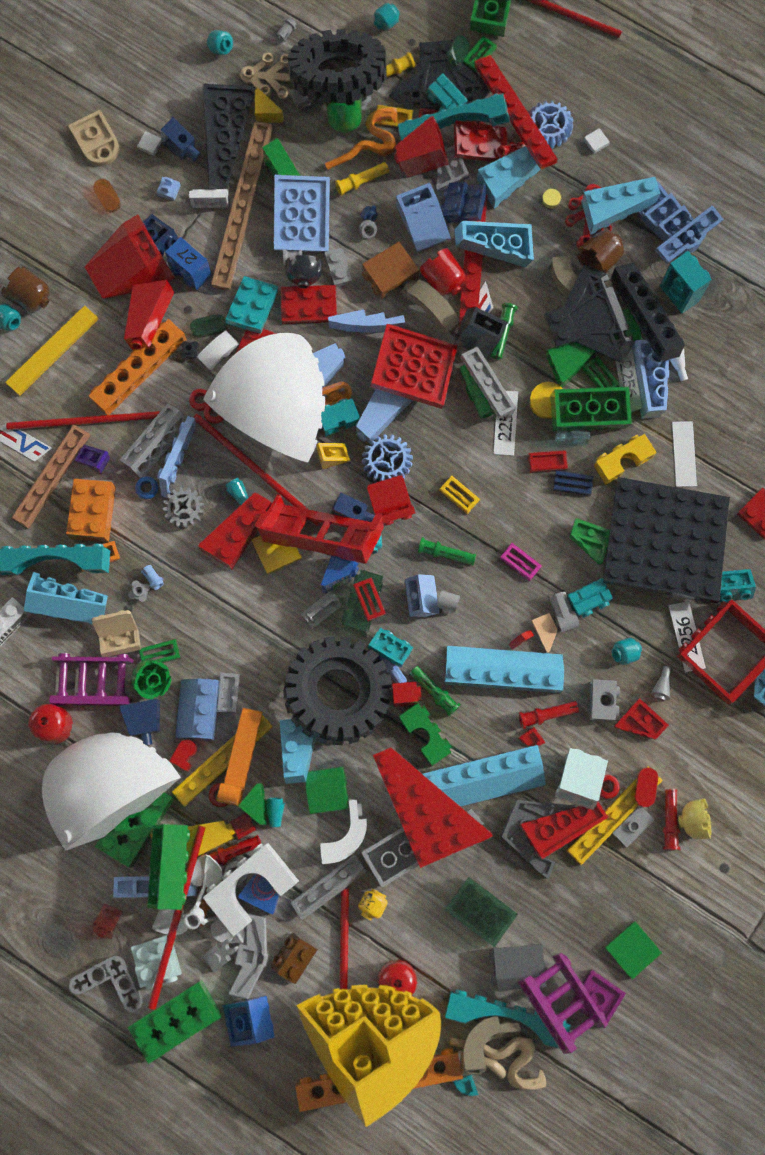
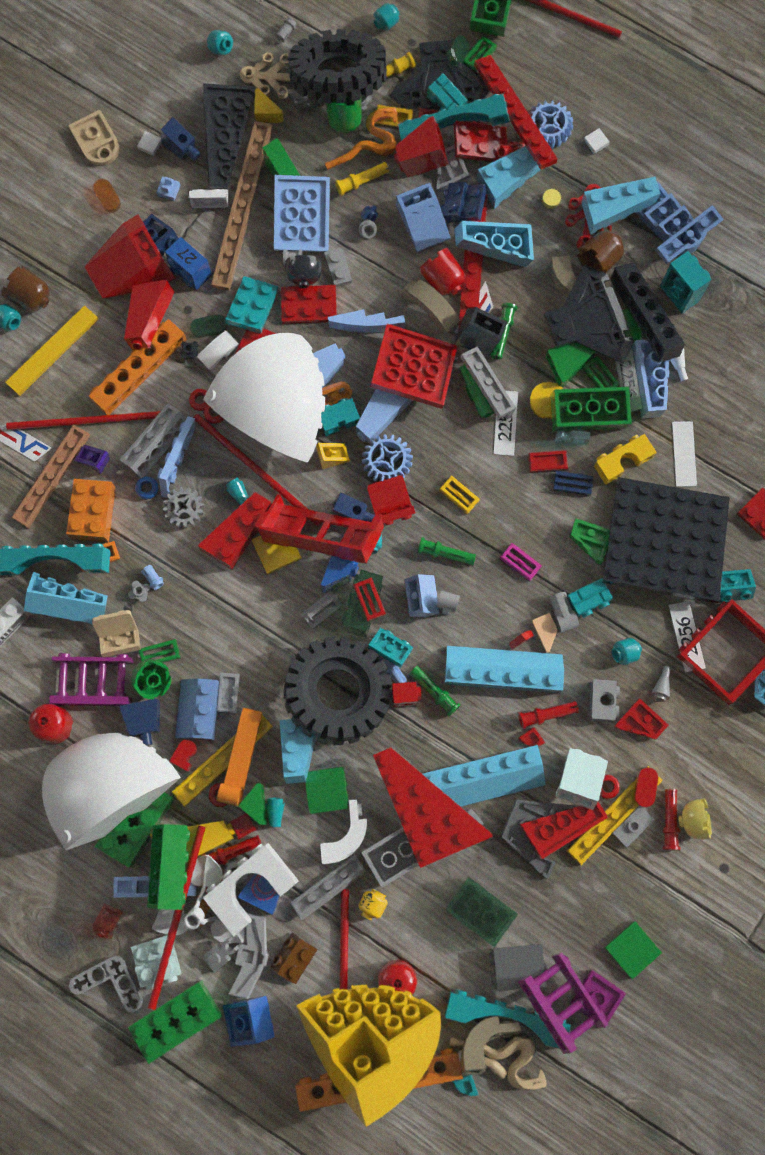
(389, 269): dark orange panel -> none
(417, 719): green arch -> none

